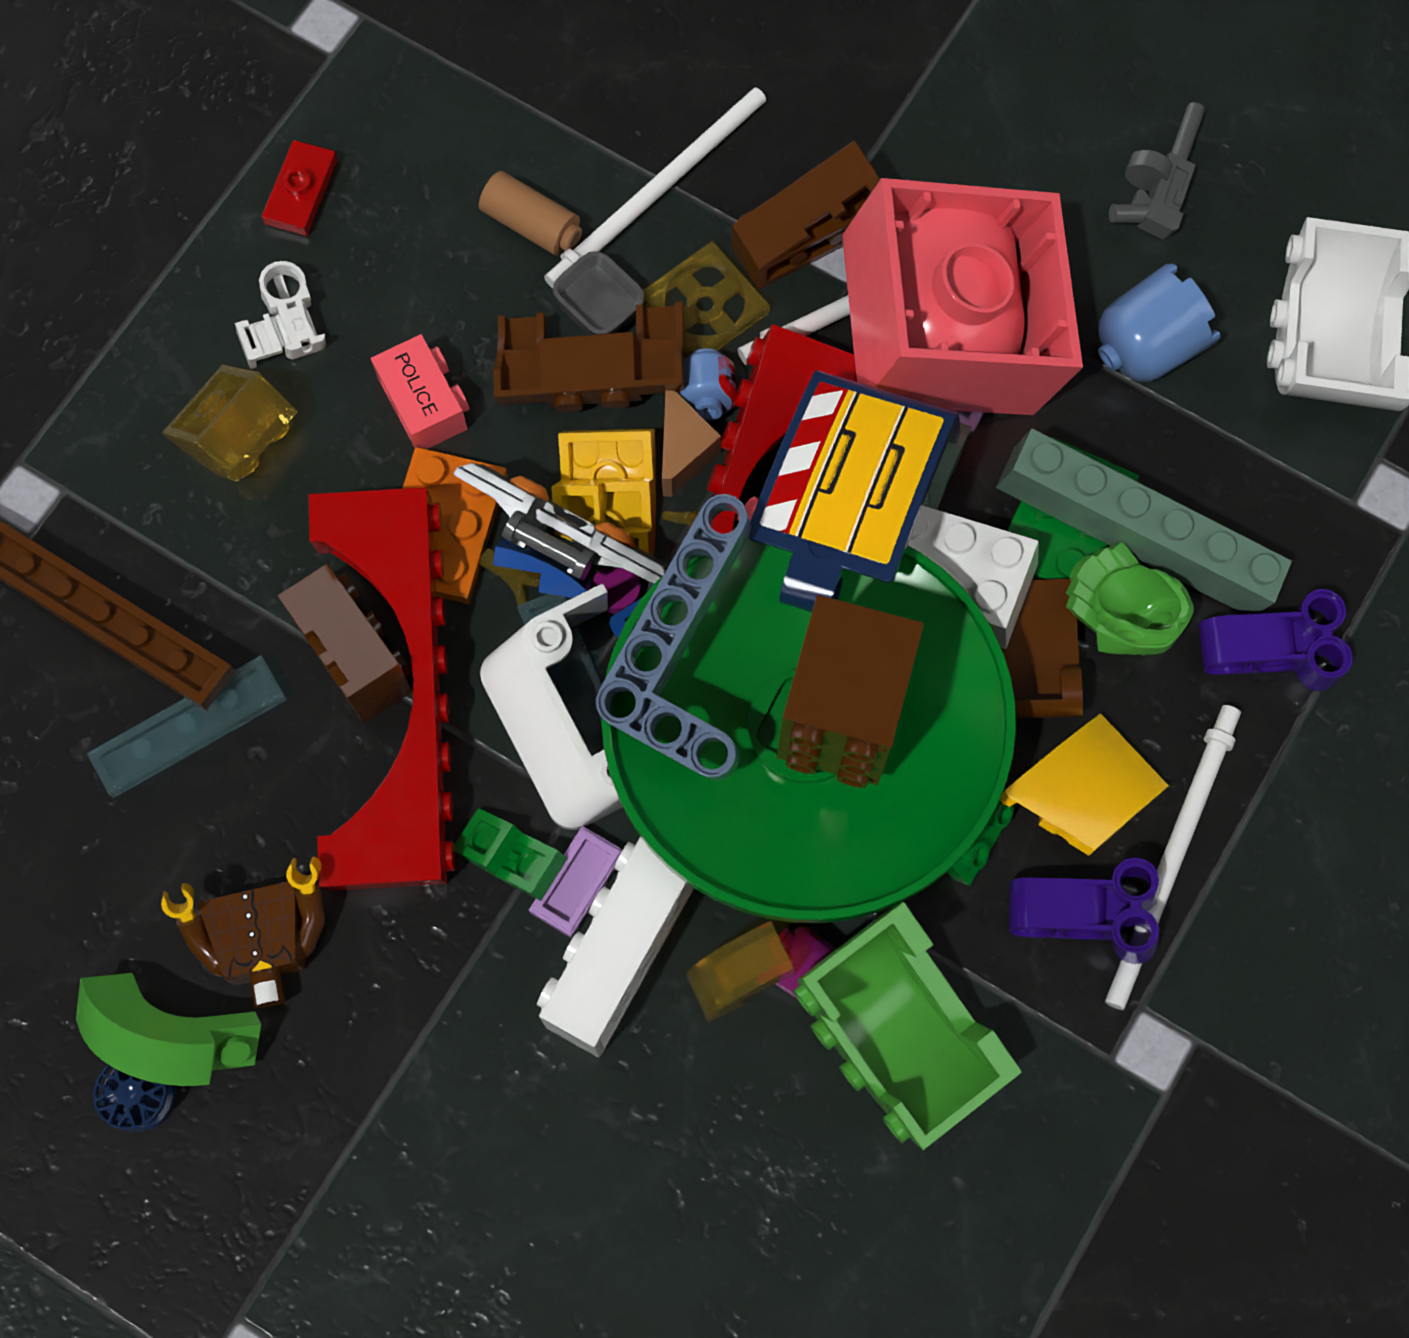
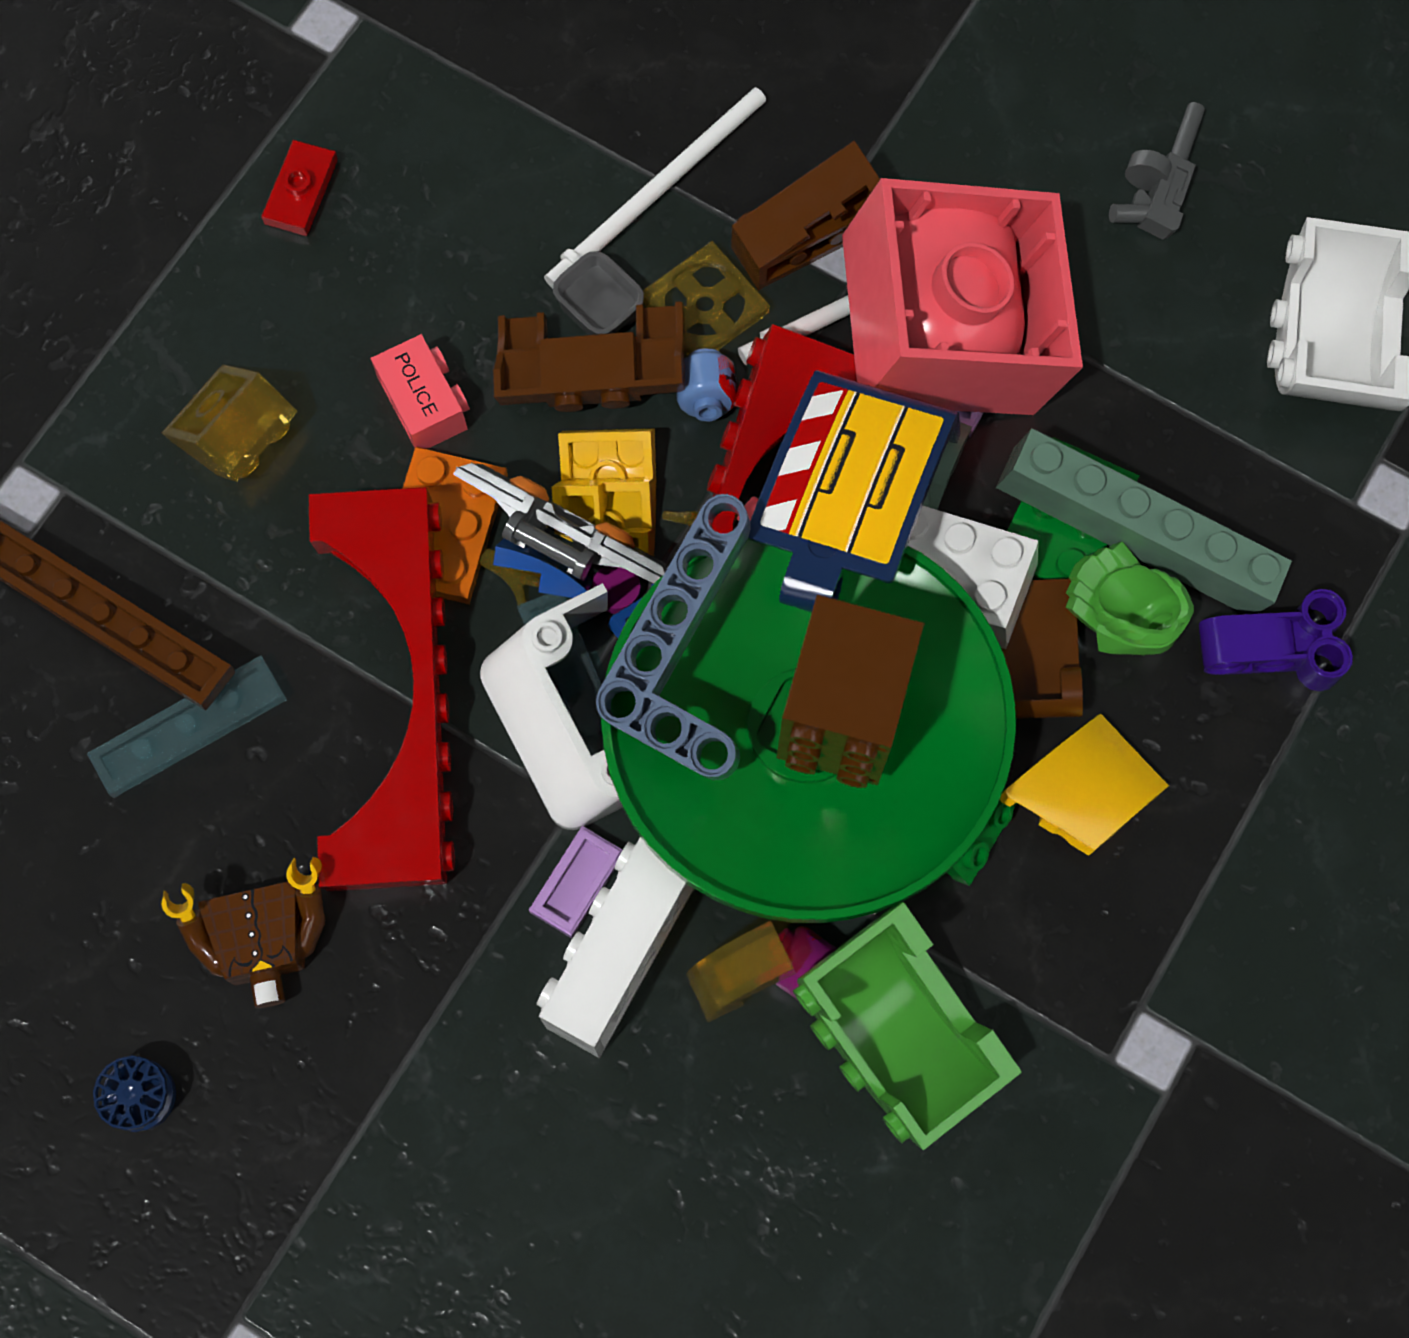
(156, 1044): bright green arch -> none
(291, 321): white piece -> none
(348, 642): reddish brown wedge -> none
(509, 854): green slope -> none
(530, 213): medium nougat brick -> none
(687, 444): medium nougat slope -> none
(1088, 909): dark purple piece -> none
(1156, 326): medium blue cylinder -> none
(1218, 742): white bar -> none

